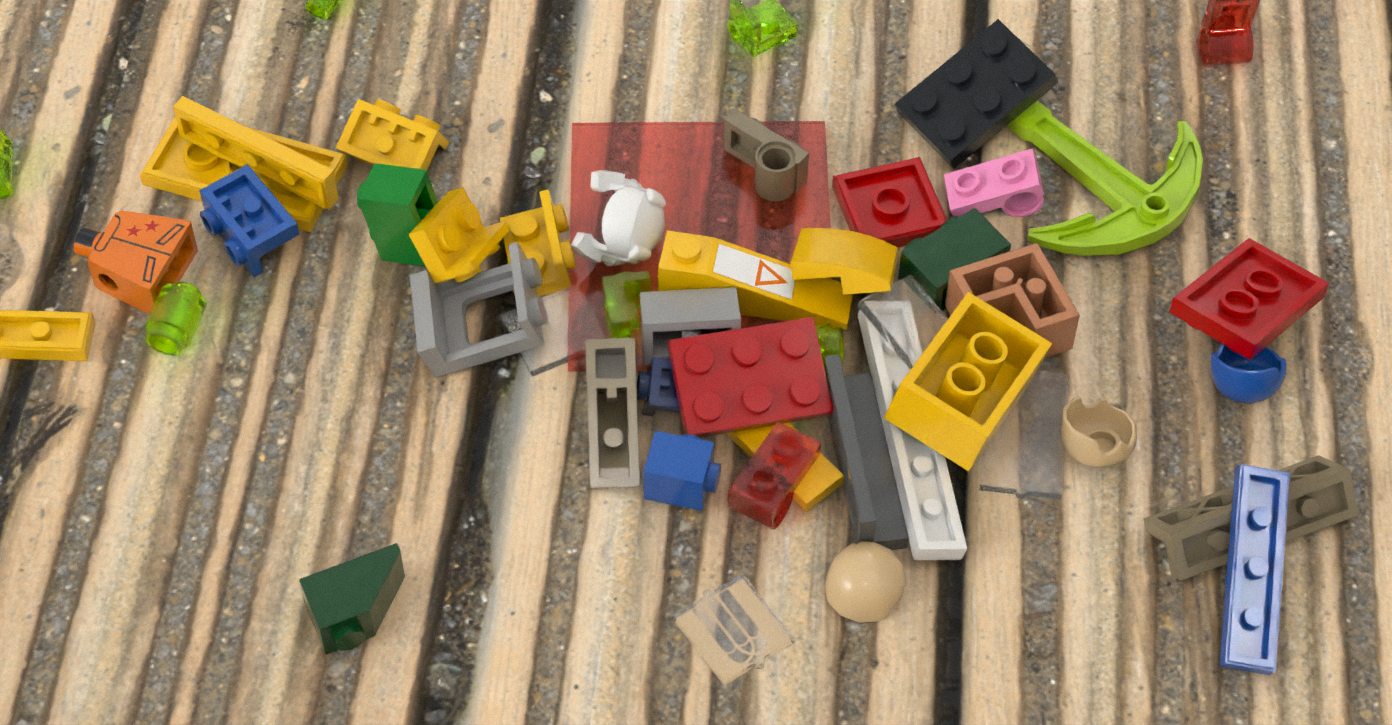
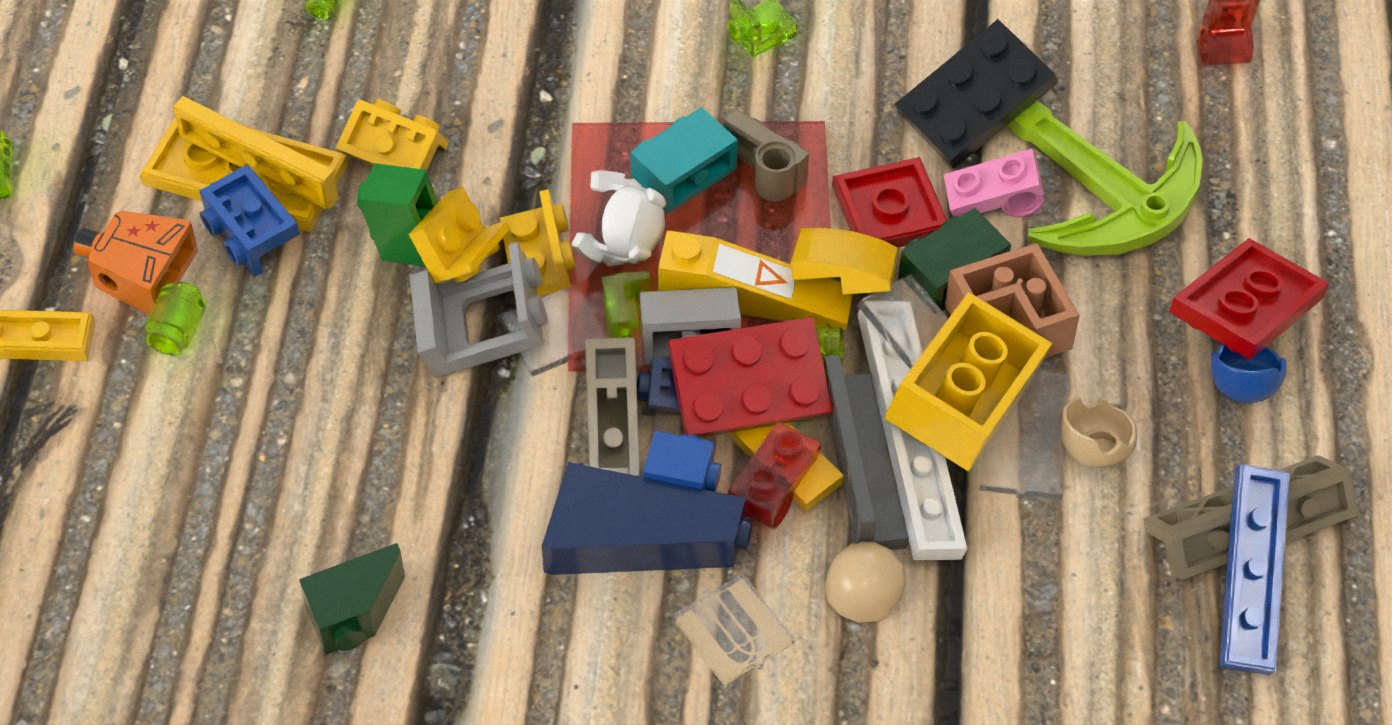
(640, 524): none -> dark blue slope
(685, 158): none -> teal brick

